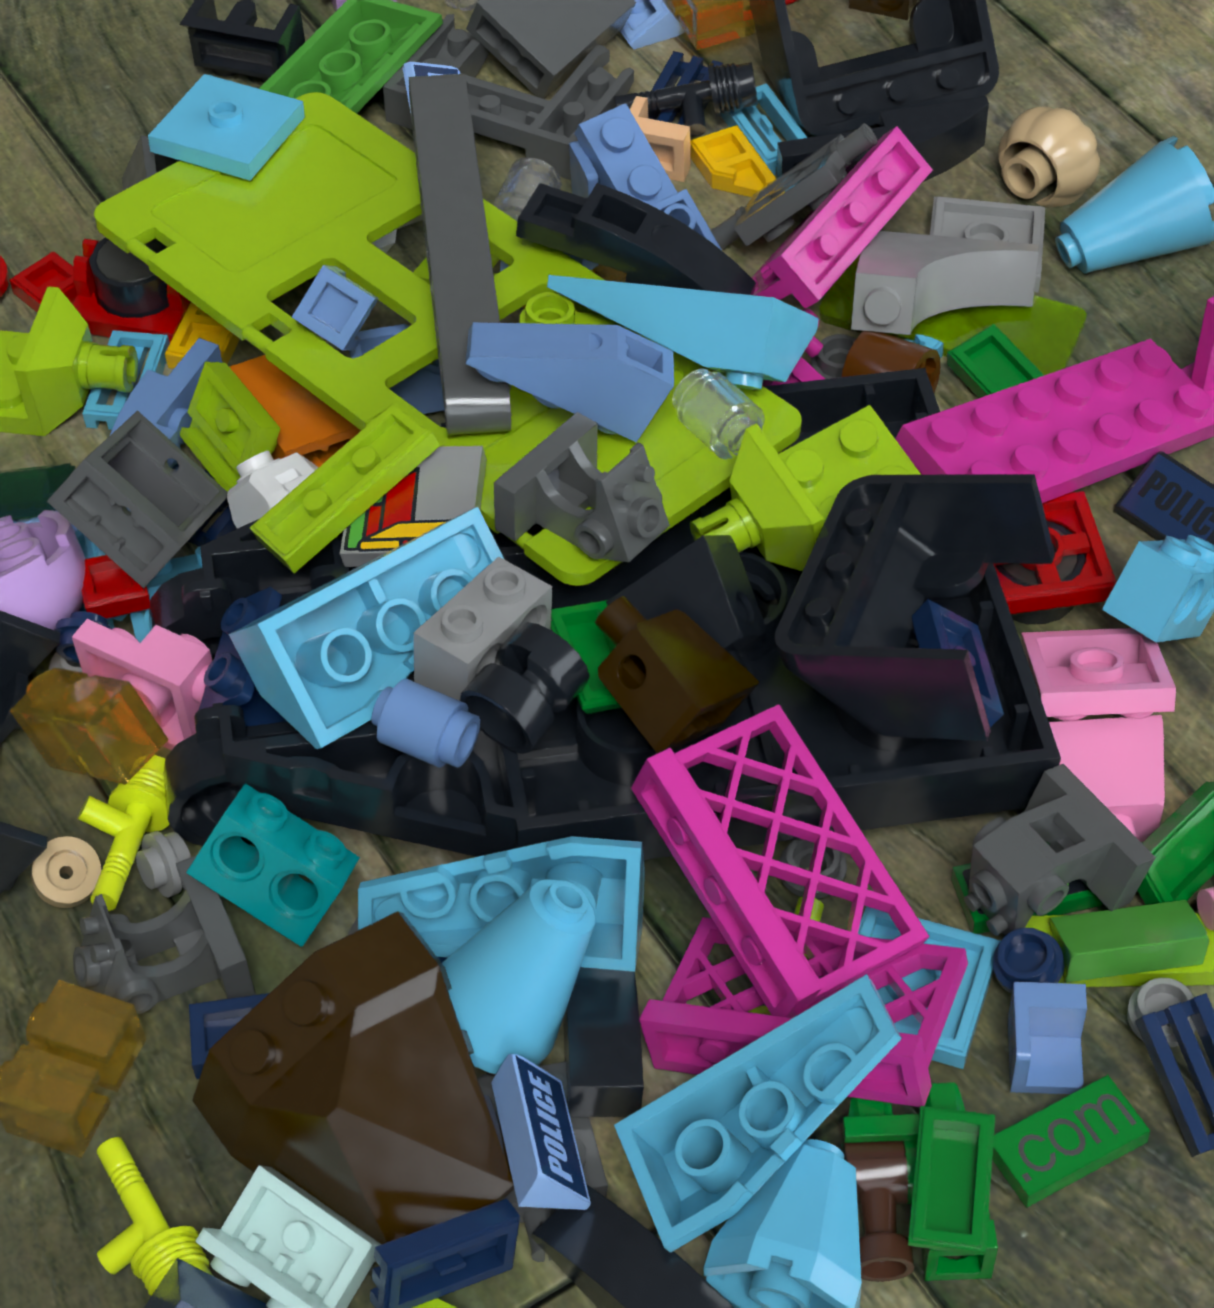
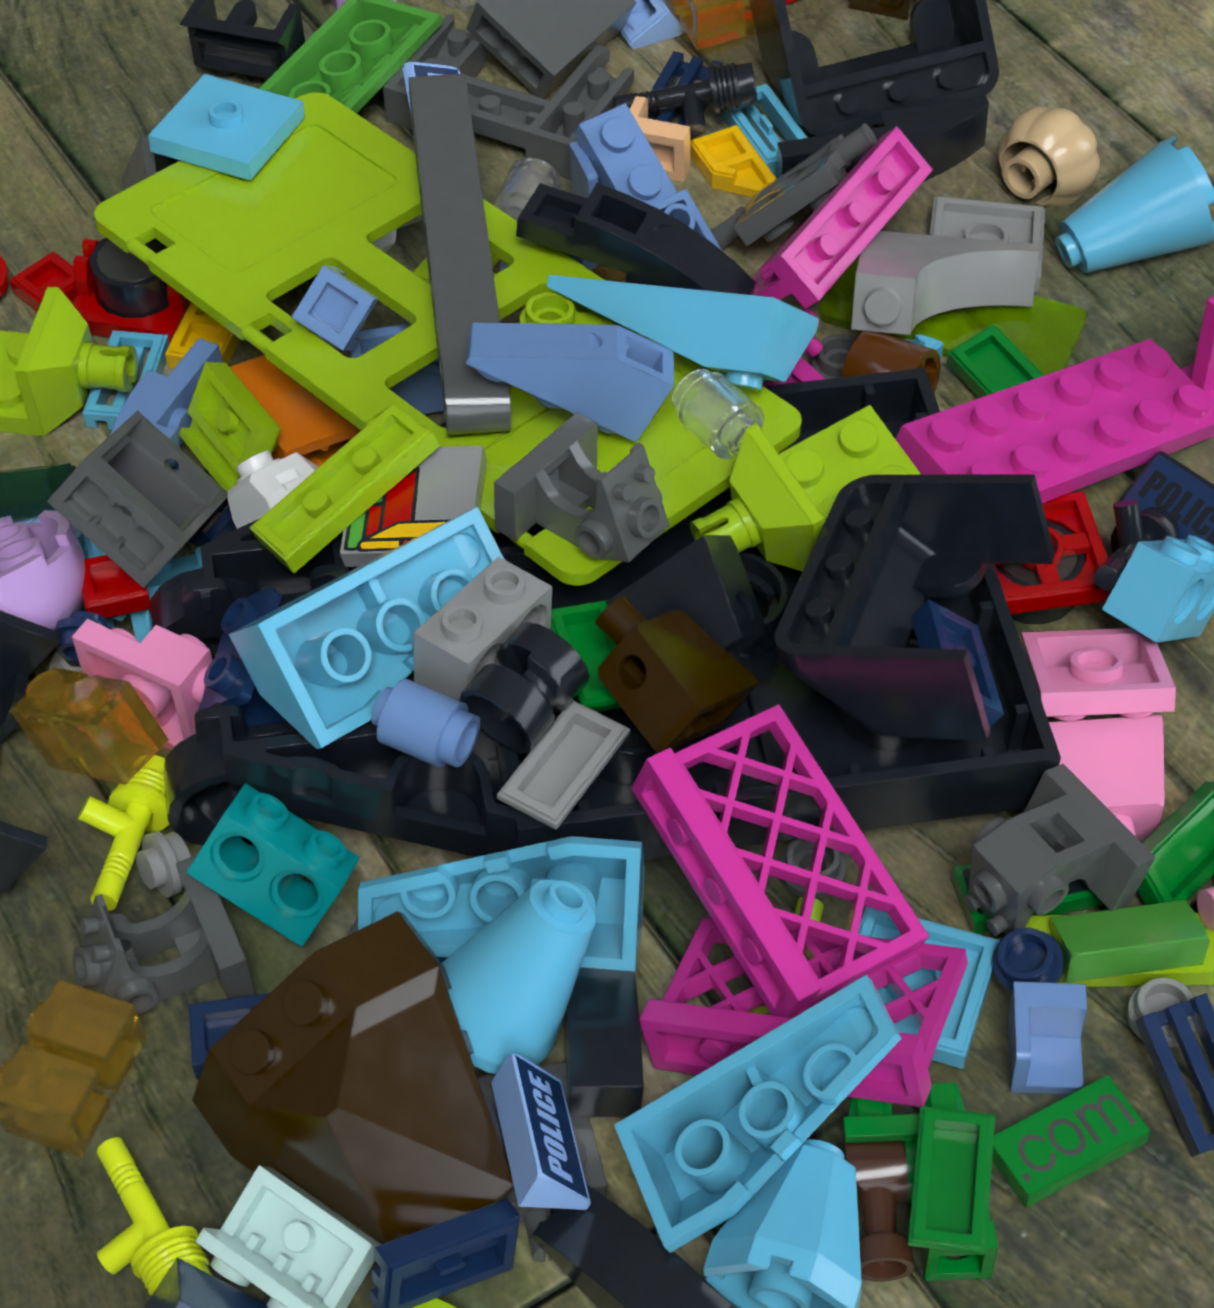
(71, 857): tan tile -> none
(563, 765): none -> light grey tile
(1130, 528): none -> black piece

